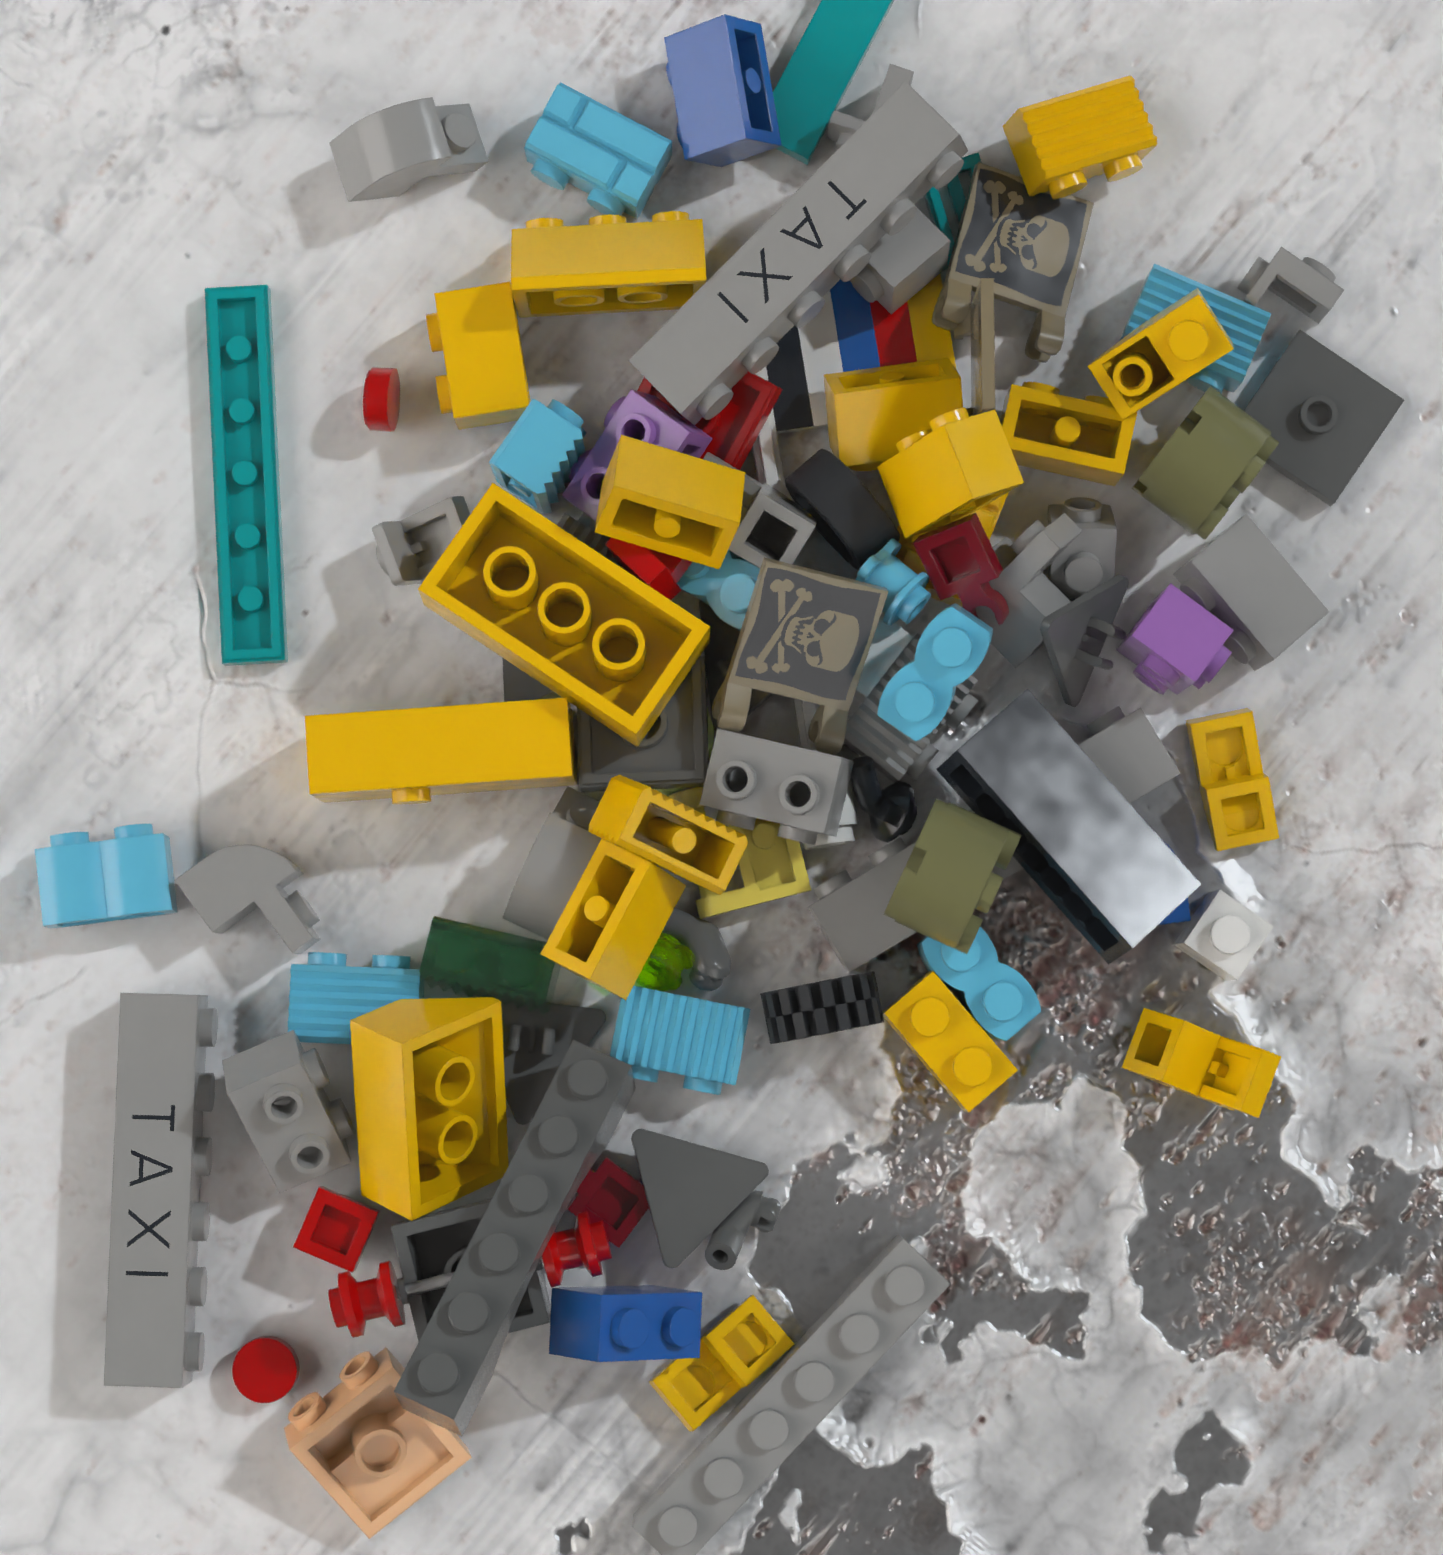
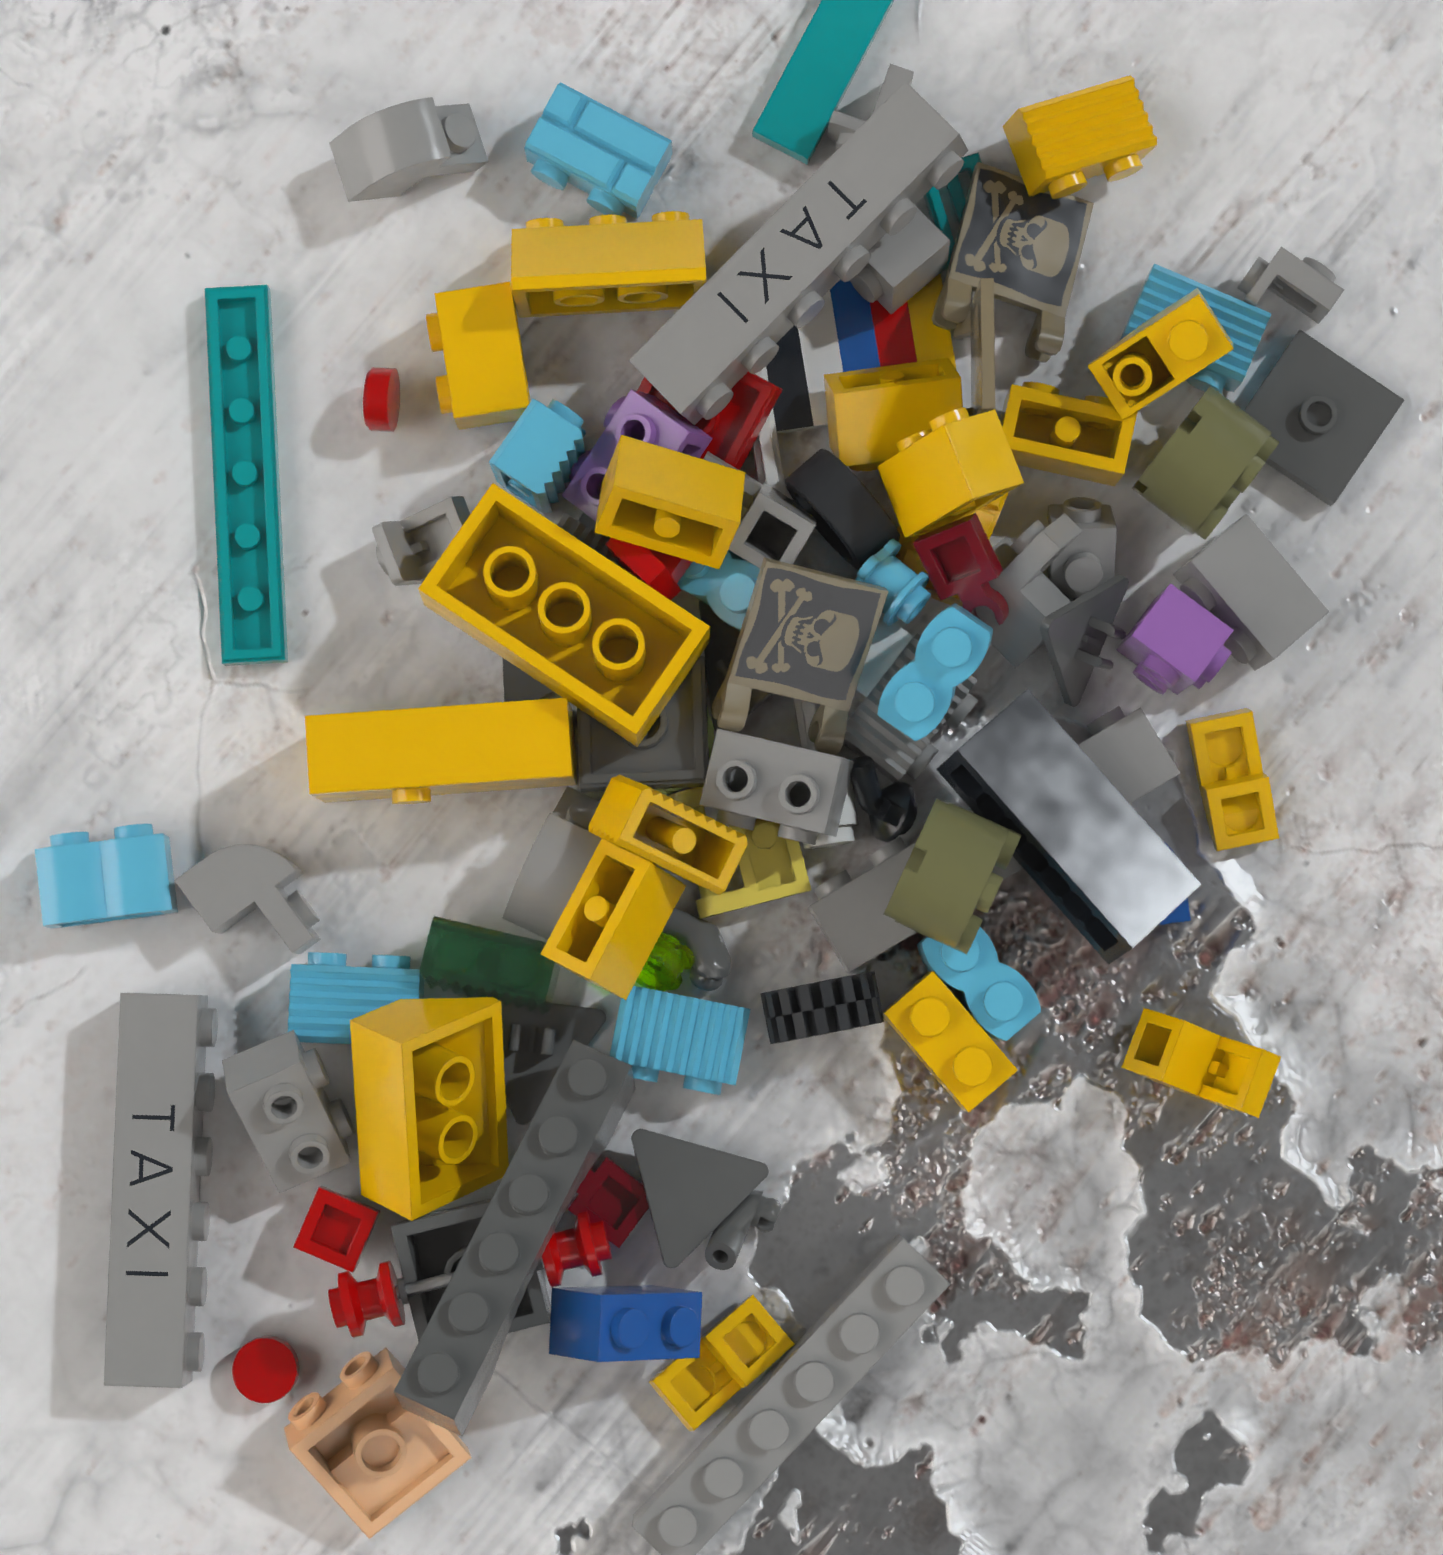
(722, 91): brick -> none
(1223, 935): white brick -> none

